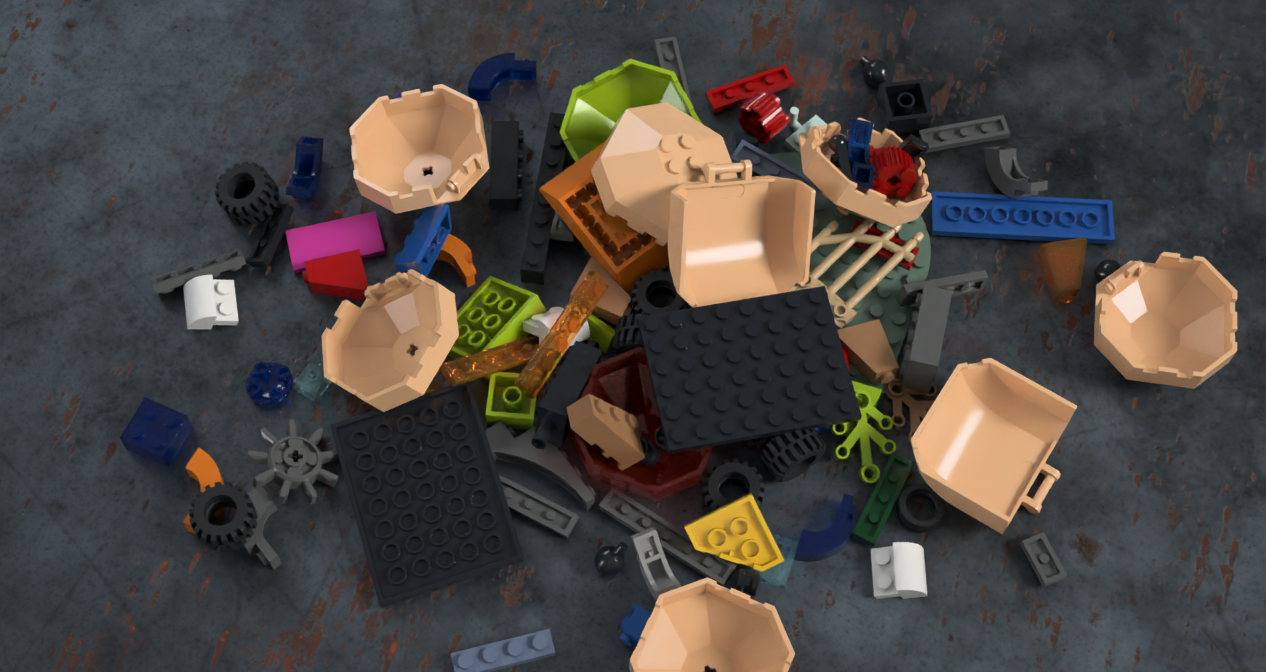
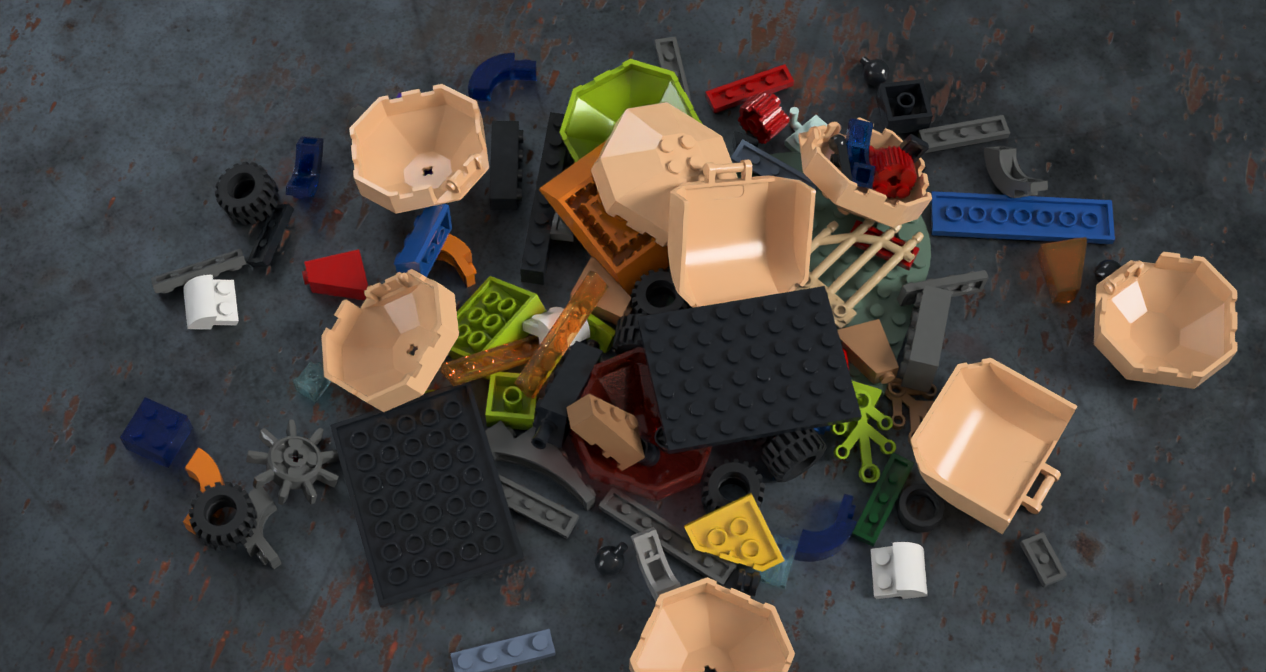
(269, 383): clear blue dish -> none
(334, 238): dark pink tile -> none
(634, 625): blue brick -> none

